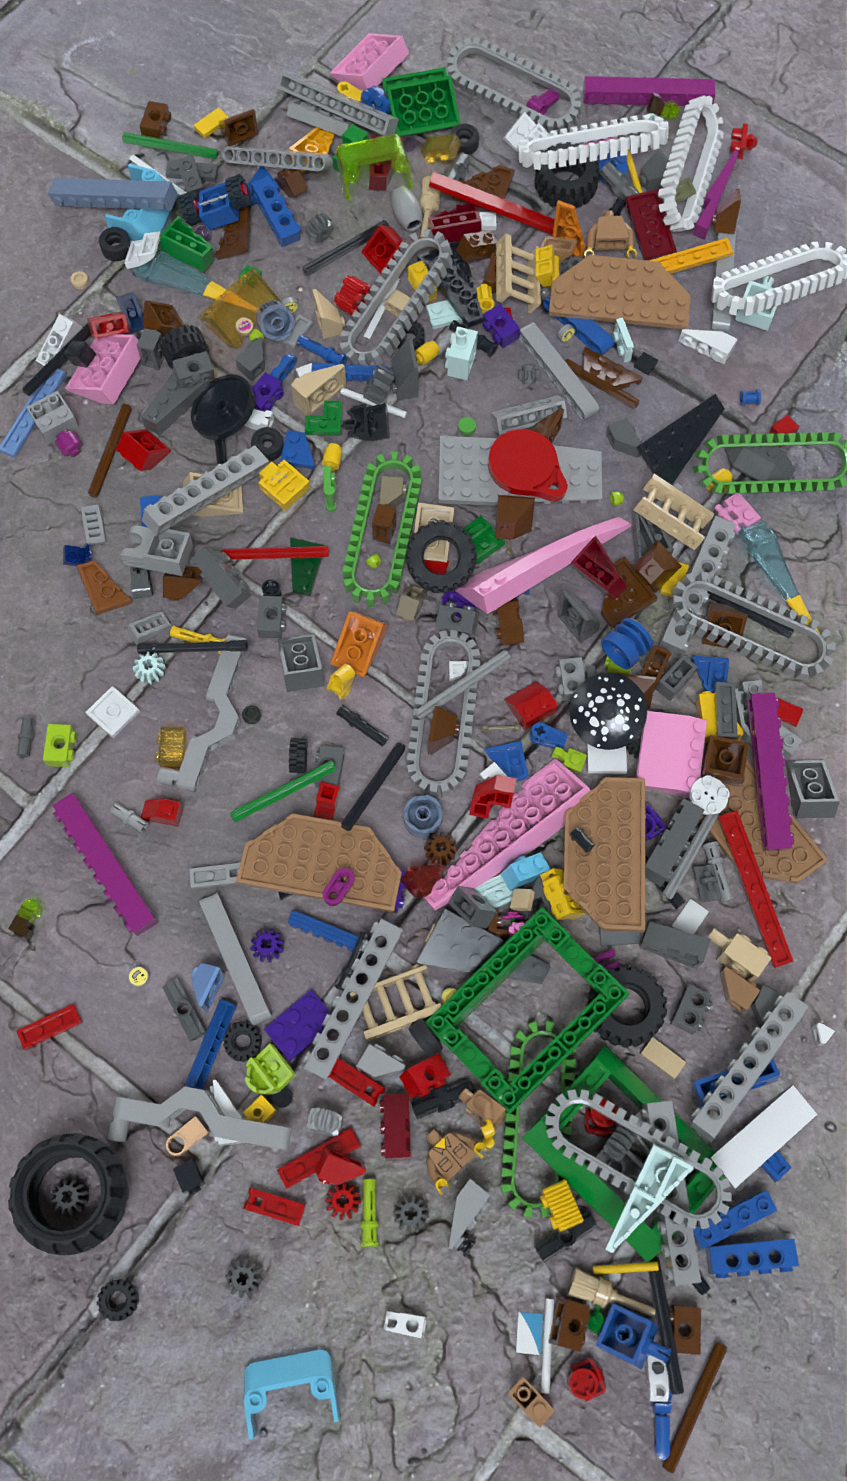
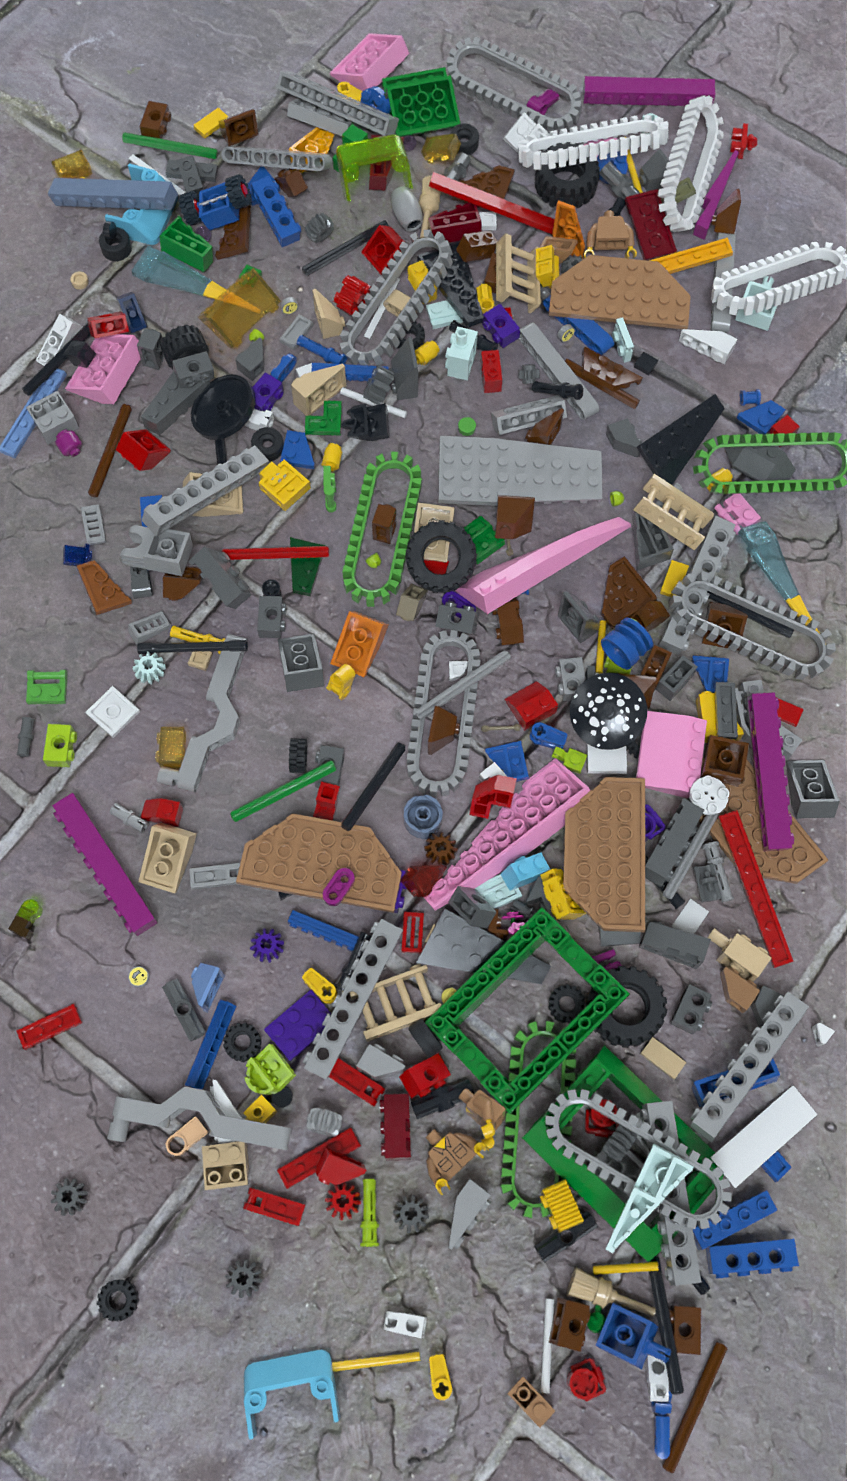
(25, 1191): black tyre -> none
(46, 692): none -> bright green plate
(72, 166): none -> clear yellow brick
(109, 230): none -> black tile
(142, 250): white slope -> none
(160, 317): reddish brown slope -> none
(166, 856): none -> tan slope
(189, 1177): black brick -> none
(200, 660): none -> tan tile
(225, 1165): none -> tan slope
(235, 959): light grey beam -> none
(244, 326): tan tile -> none
(251, 714): pearl dark grey plate -> none
(284, 320): sand blue brick -> none
(318, 985): none -> yellow piece
(359, 723): black pin -> none
(375, 1361): none -> yellow bar
(392, 490): dark tan slope -> none
(412, 950): none -> red tile
(439, 1373): none -> yellow piece
(466, 1245): black bush -> none
(491, 371): none -> red brick
(522, 899): tan tile -> none
(526, 465): red piece -> none
(529, 1333): sticker -> none
(563, 991): none -> black tyre
(564, 390): none -> black pin
(582, 840): black pin -> none
(599, 569): dark red wedge -> none
(600, 652): none -> yellow bar
(651, 615): none -> reddish brown slope
(656, 566): reddish brown slope -> none
(662, 108): leg -> none
(762, 417): none -> blue wing

